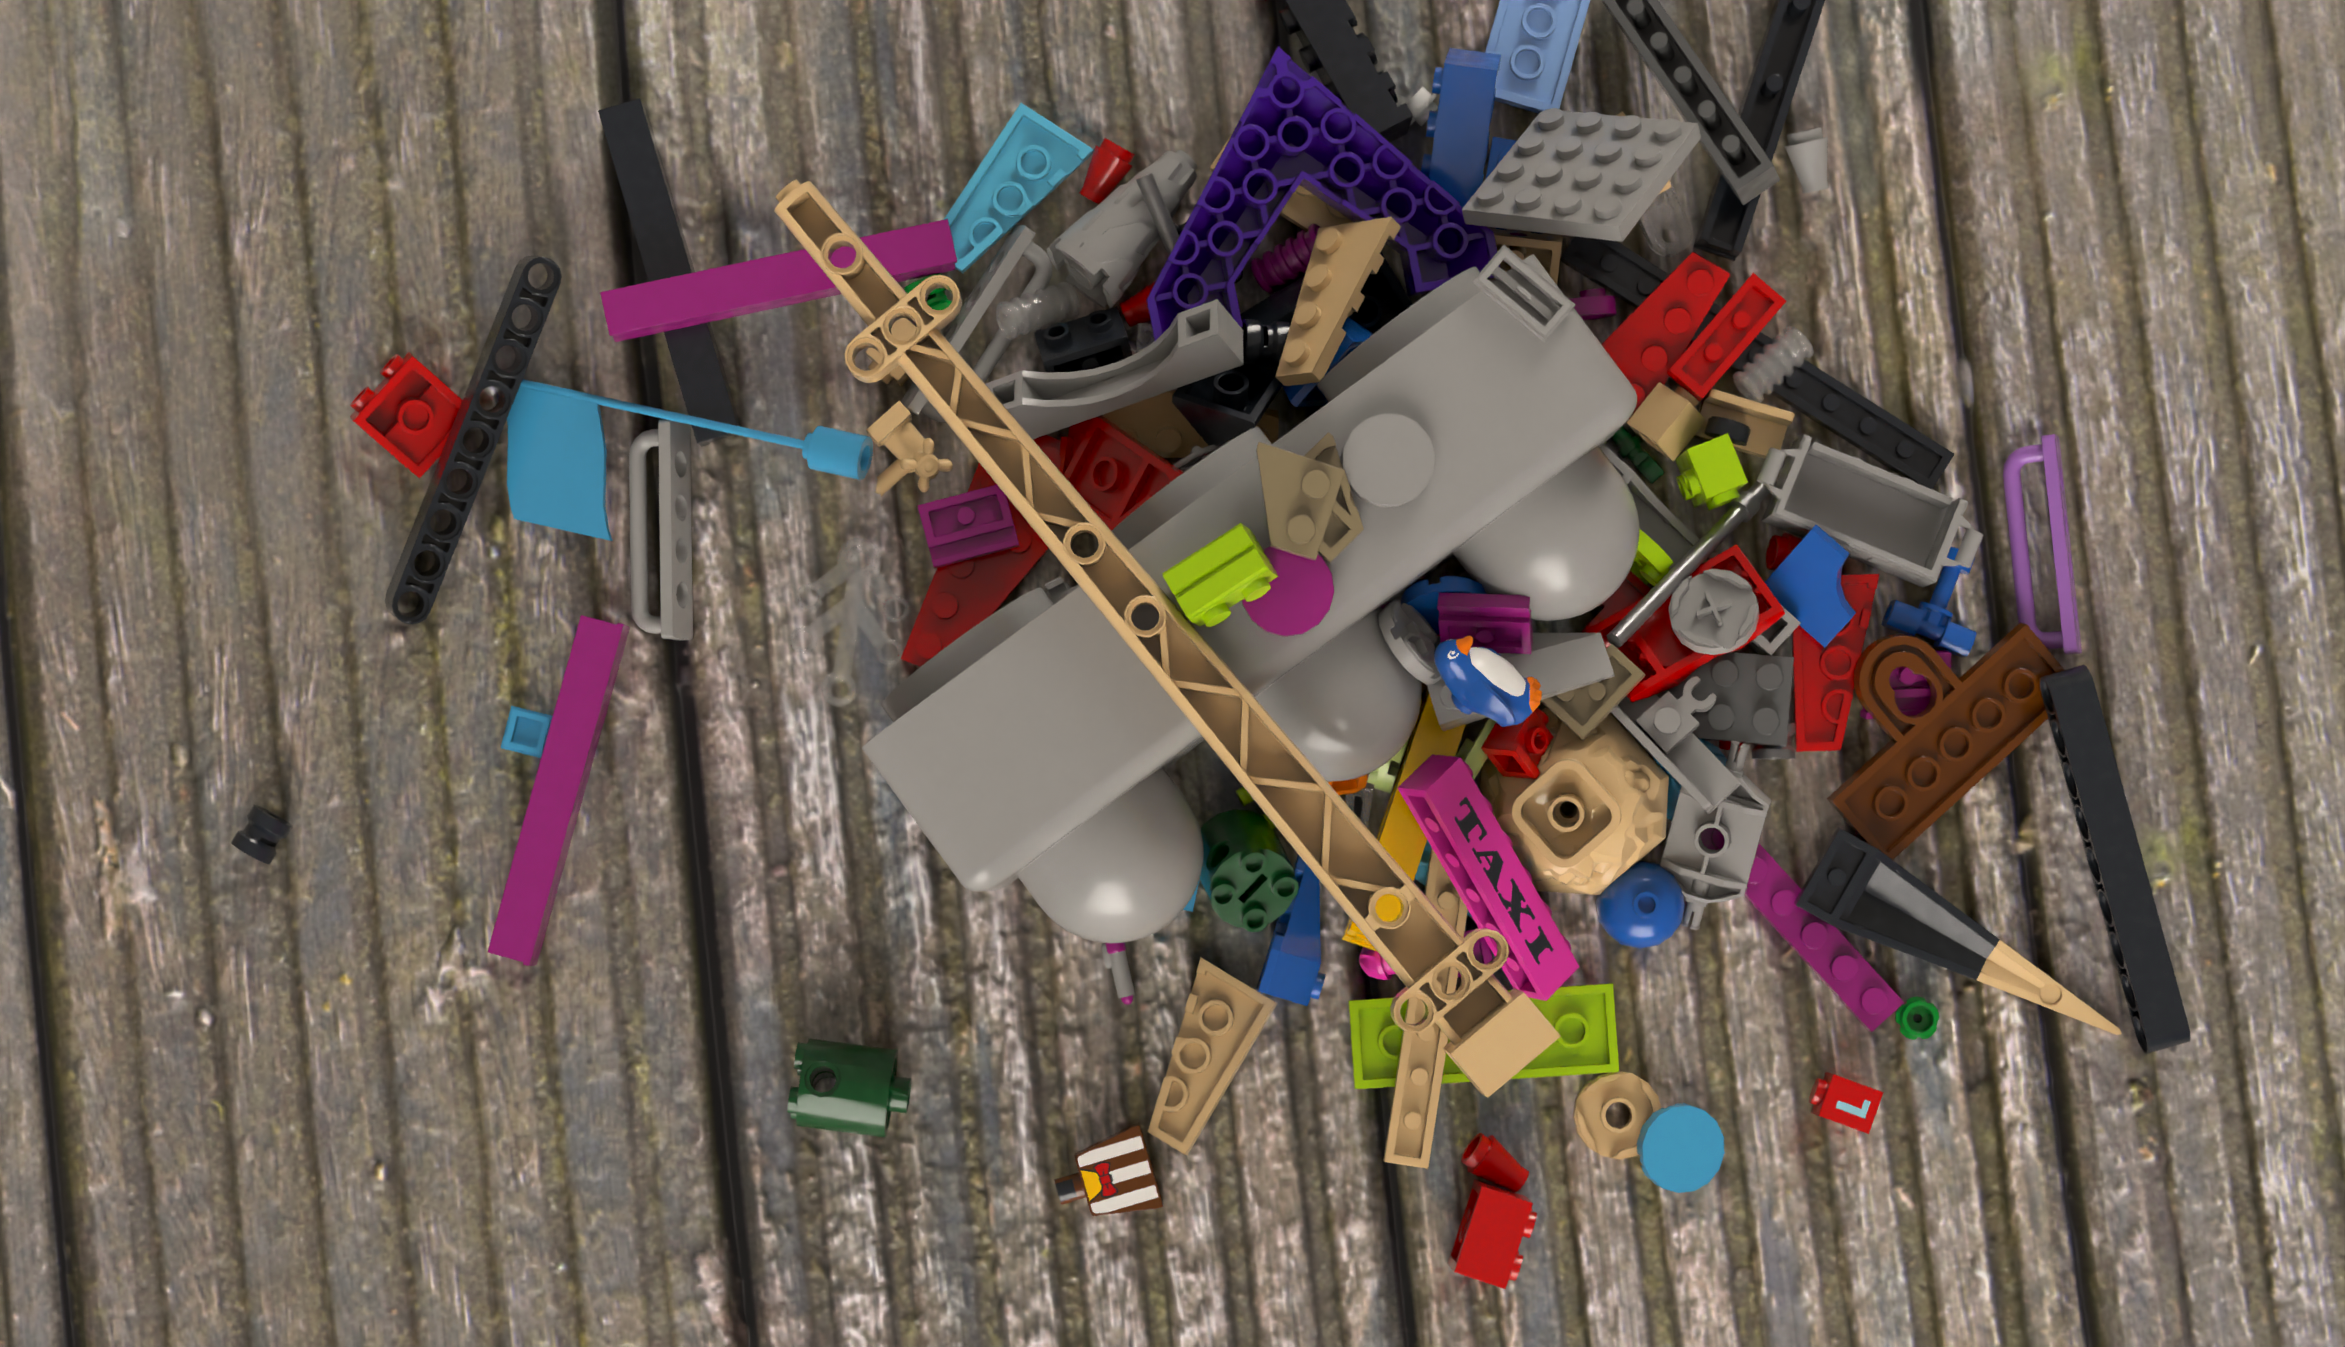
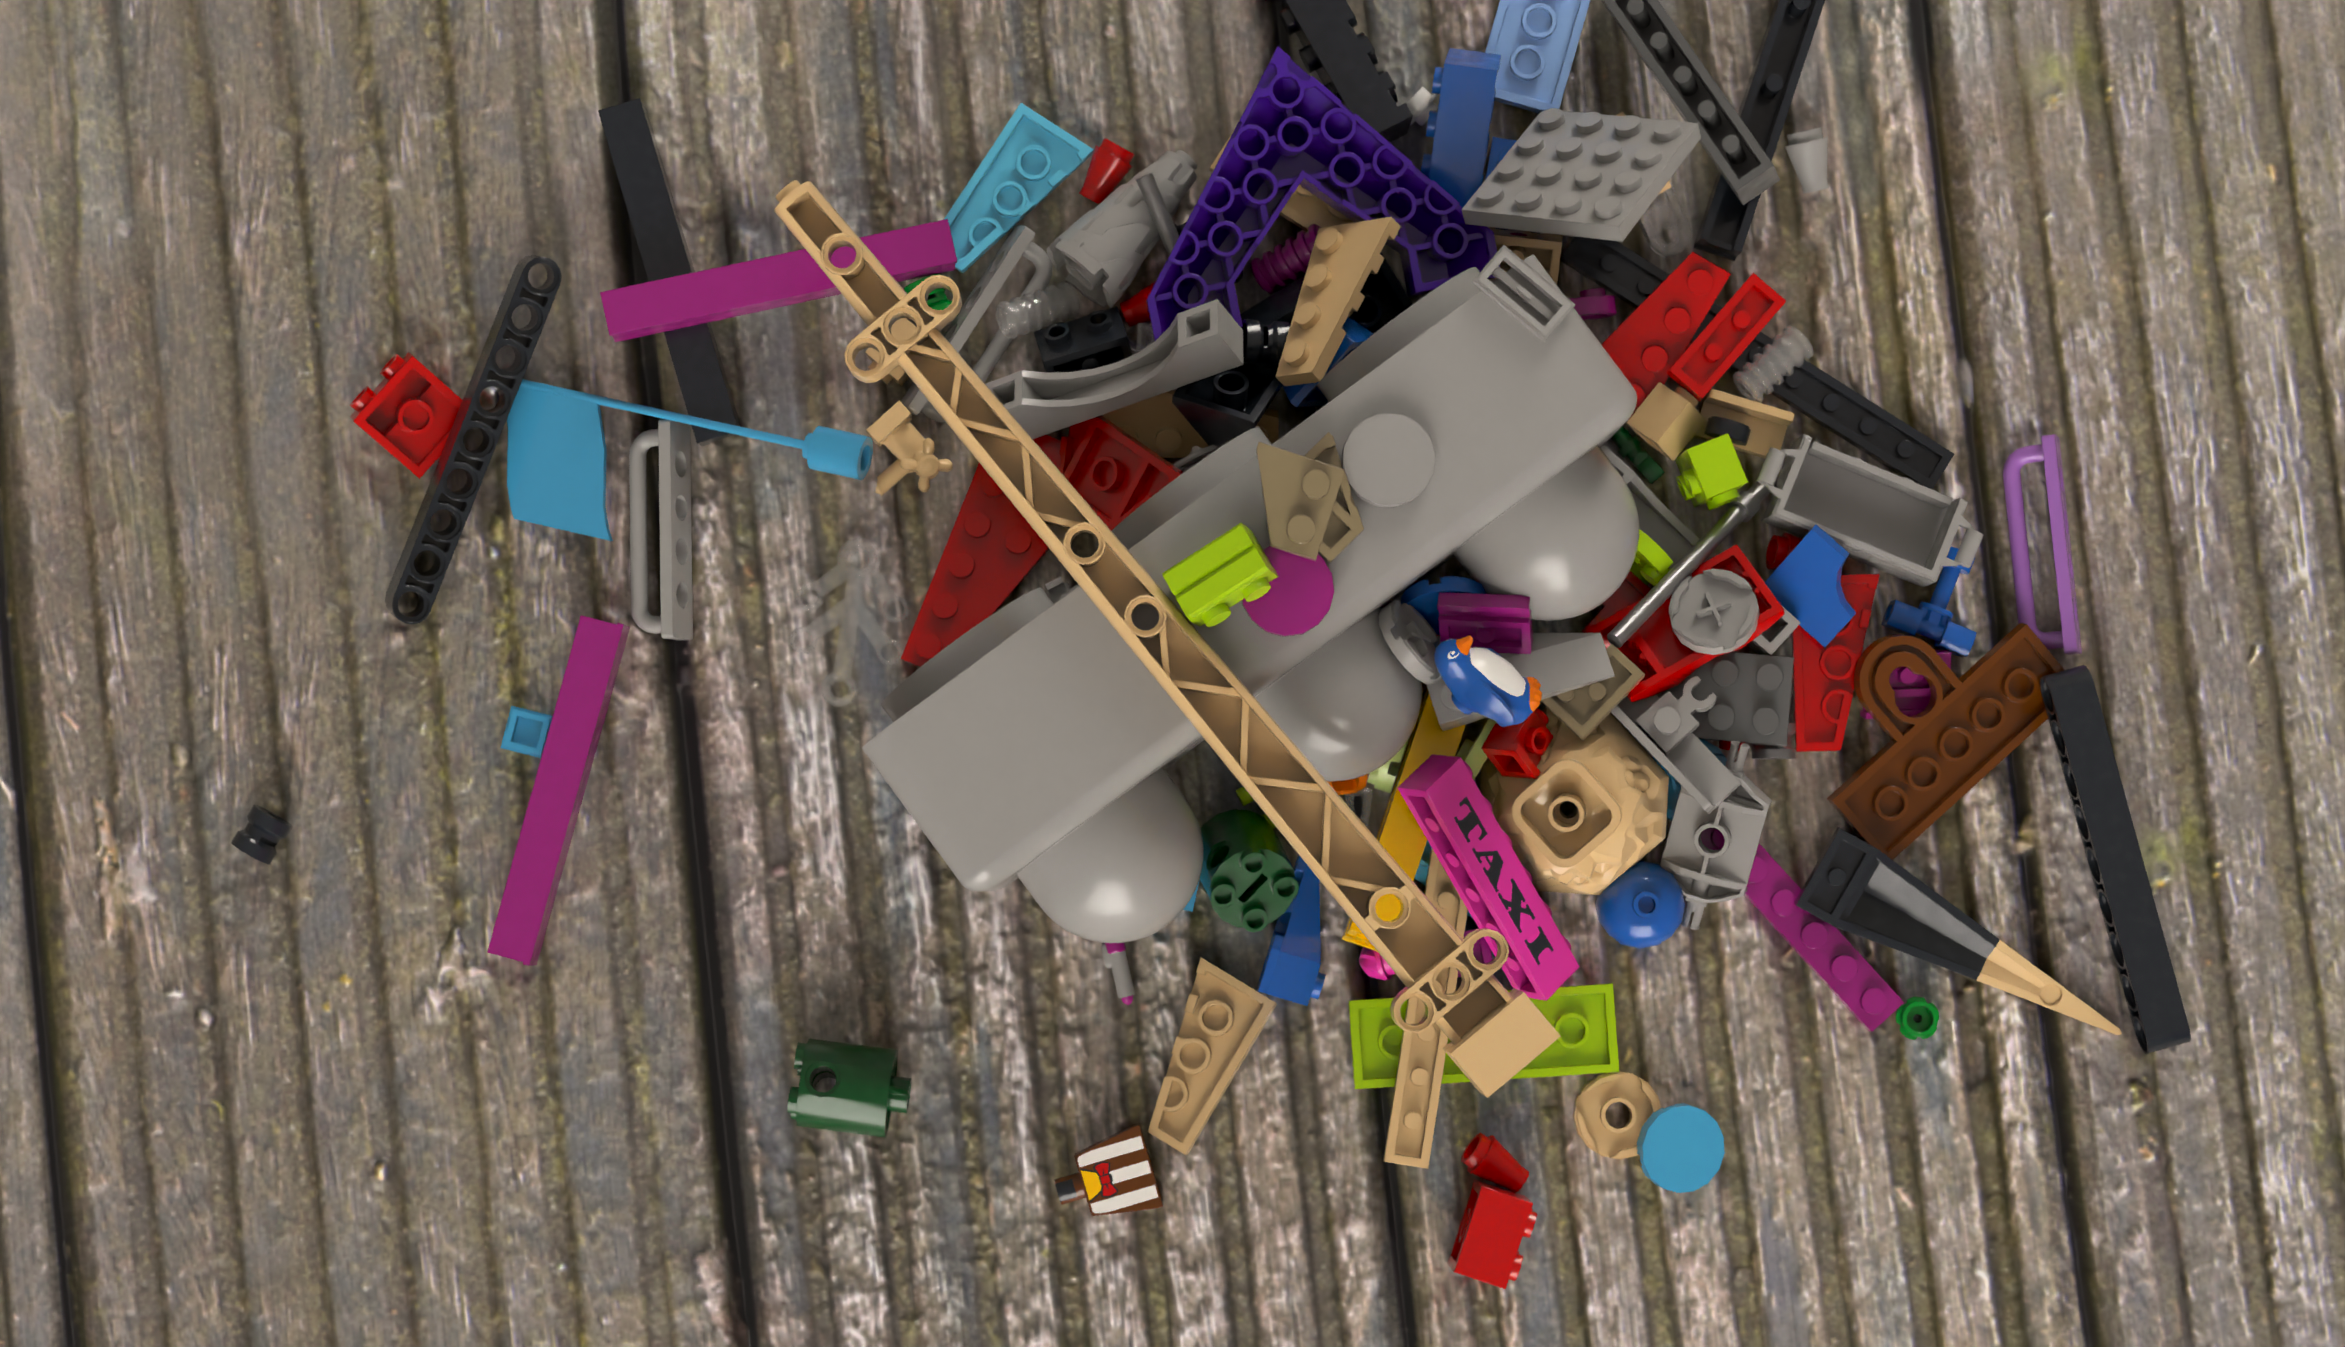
(968, 526): magenta plate -> none
(1845, 1102): red brick -> none

